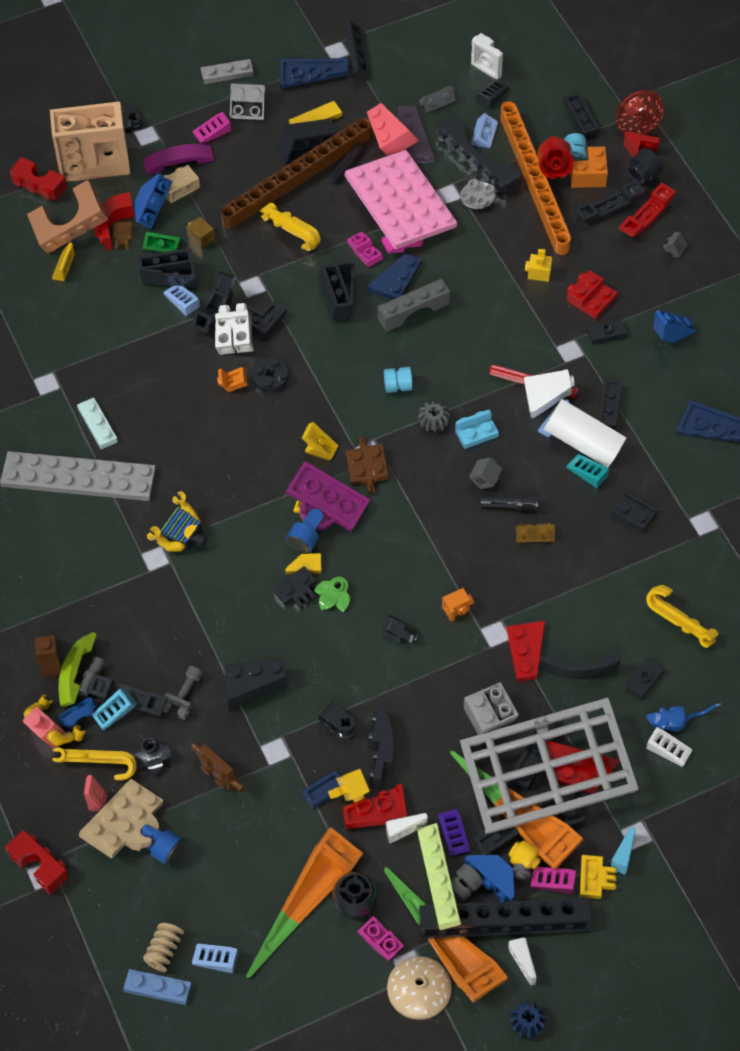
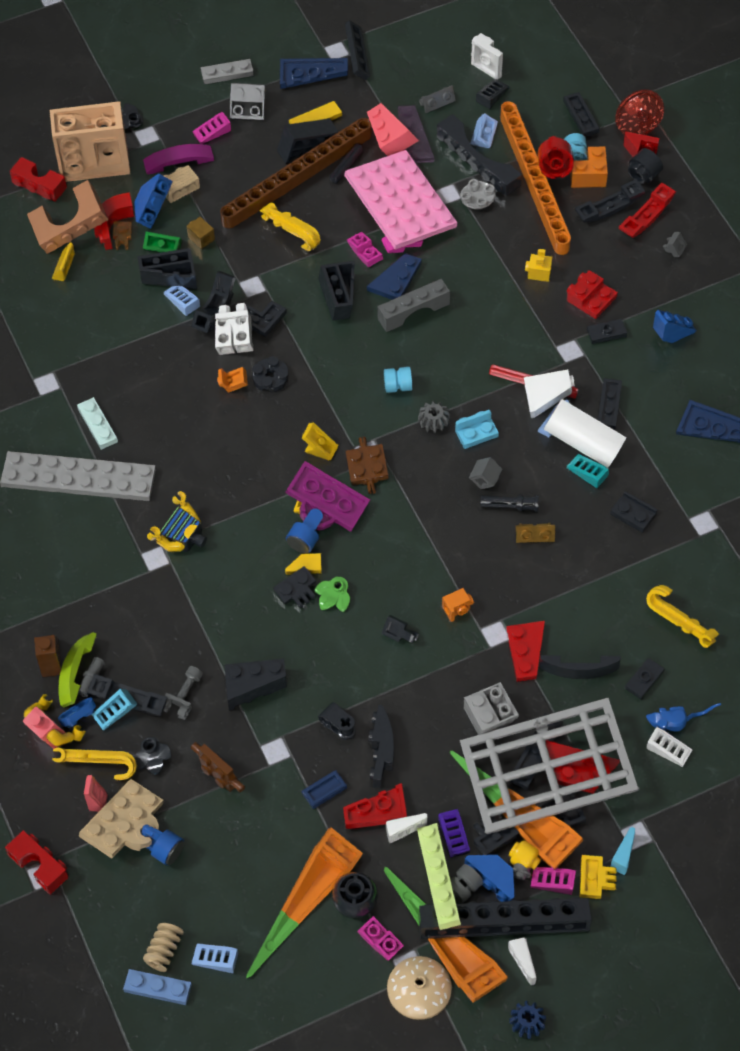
(351, 786): yellow brick -> none

